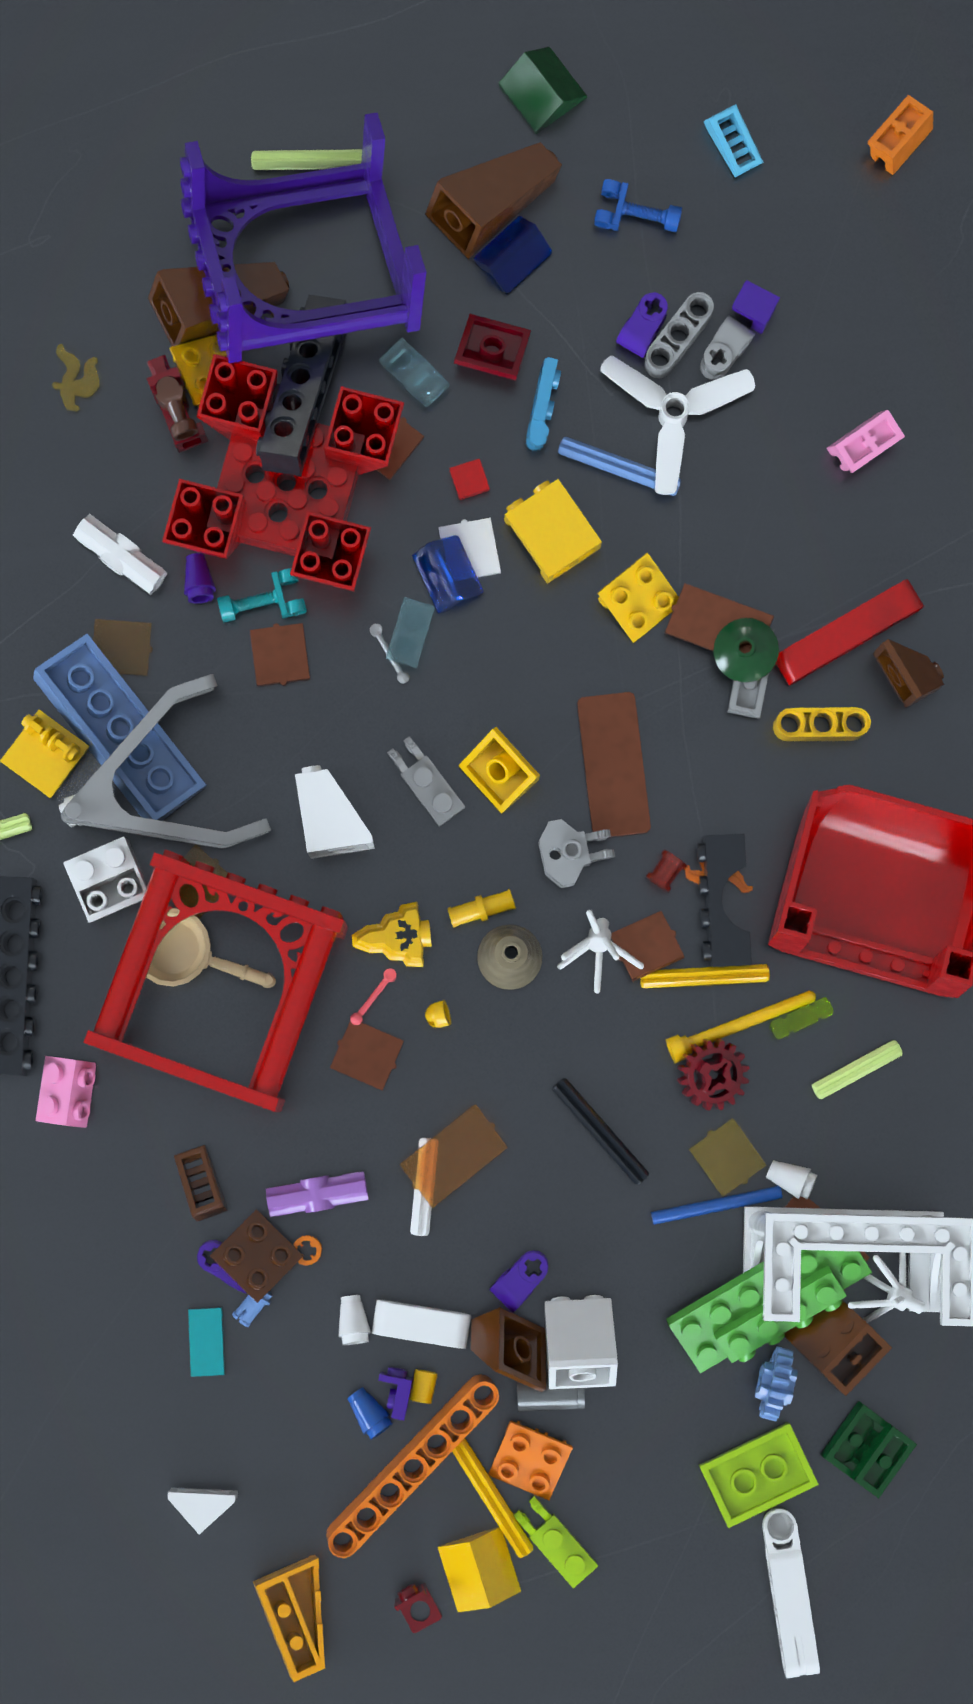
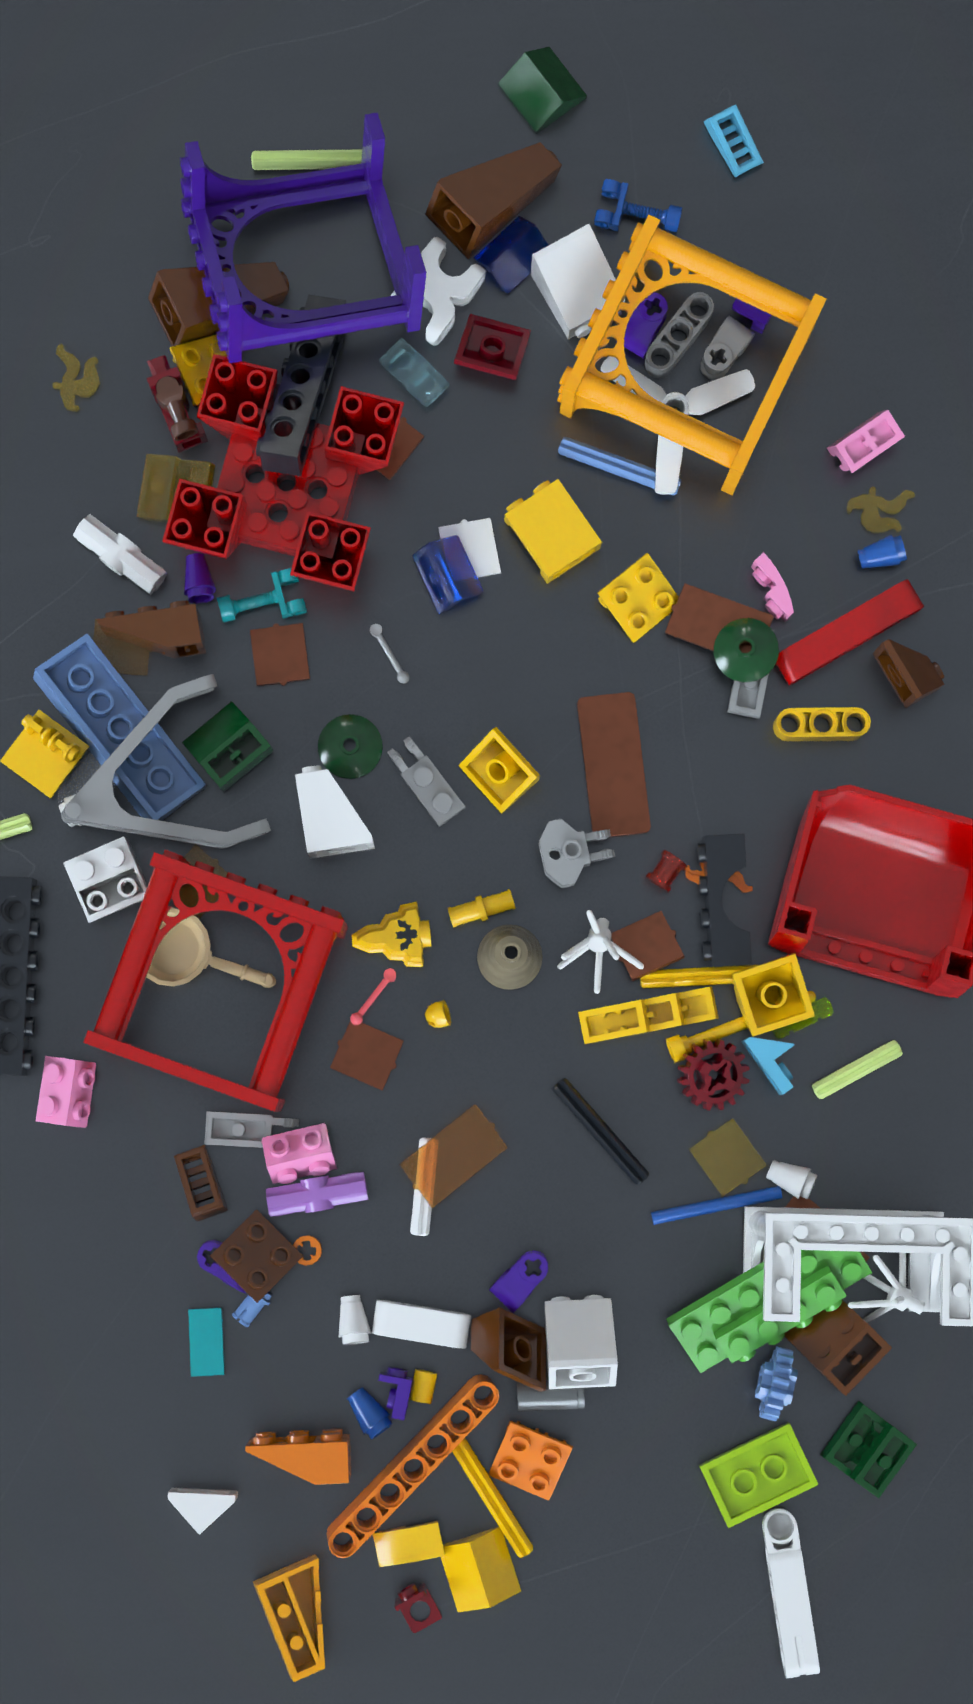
(161, 481): none -> clear yellow slope
(167, 631): none -> reddish brown slope
(228, 746): none -> dark green slope
(241, 1128): none -> light grey hinge
(298, 1154): none -> bright pink bracket
(312, 1458): none -> orange slope
(351, 763): none -> dark green dish
(408, 1544): none -> yellow slope
(410, 632): clear light blue slope -> none
(445, 291): none -> white piece
(469, 479): red tile -> none
(542, 405): dark azure hinge -> none
(558, 1544): lime hinge -> none
(573, 279): none -> white slope
(590, 389): none -> light orange arch
(648, 1015): none -> yellow slope
(764, 1054): none -> medium azure slope
(772, 995): none -> yellow slope
(778, 598): none -> bright pink slope
(870, 517): none -> clear yellow piece
(883, 553): none -> blue cone
(901, 133): orange hinge -> none

